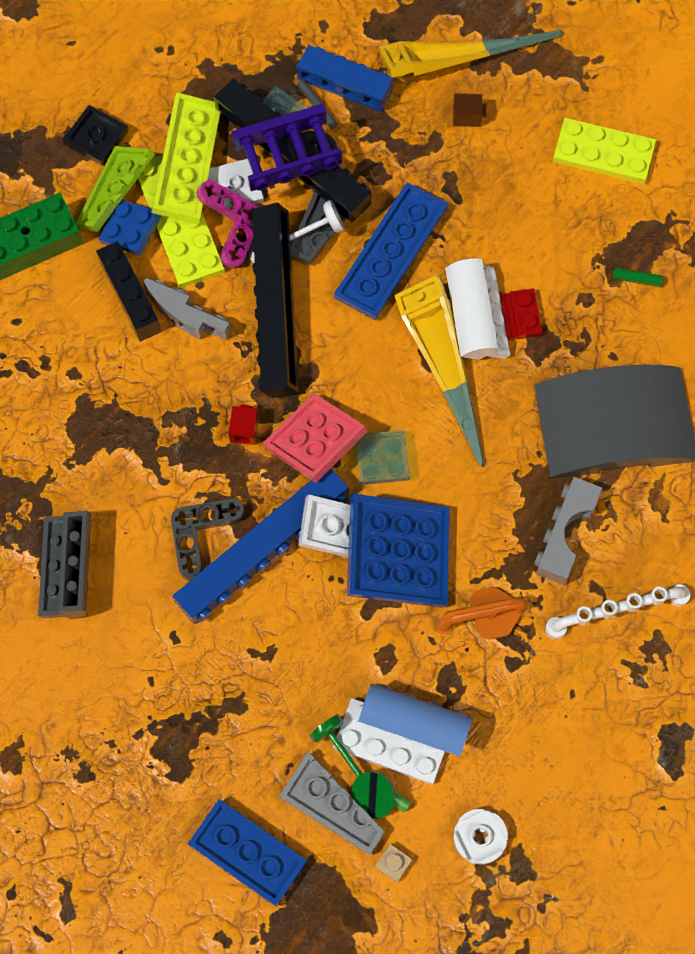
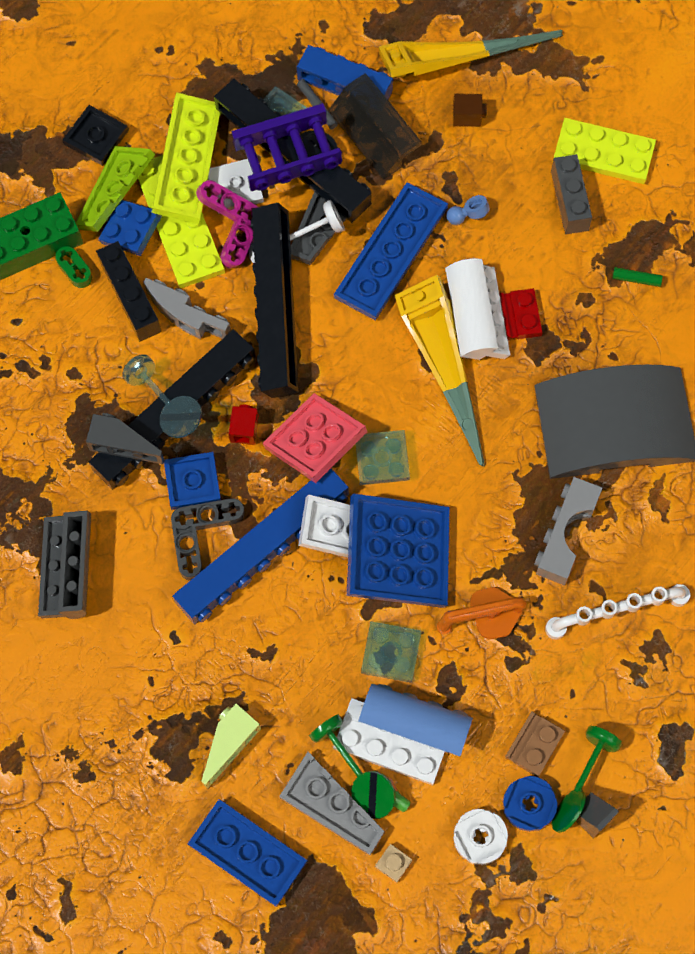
(77, 263): none -> green beam
(115, 438): none -> dark grey slope
(180, 414): none -> clear light blue piece
(192, 480): none -> blue plate
(200, 382): none -> black brick
(230, 738): none -> yellowish green slope
(374, 125): none -> clear smoke slope
(391, 652): none -> clear light blue plate
(474, 208): none -> medium blue plate
(534, 744): none -> medium nougat plate
(544, 799): none -> blue plate
(571, 194): none -> dark grey brick
(573, 803): none -> green piece
(595, 815): none -> dark grey slope

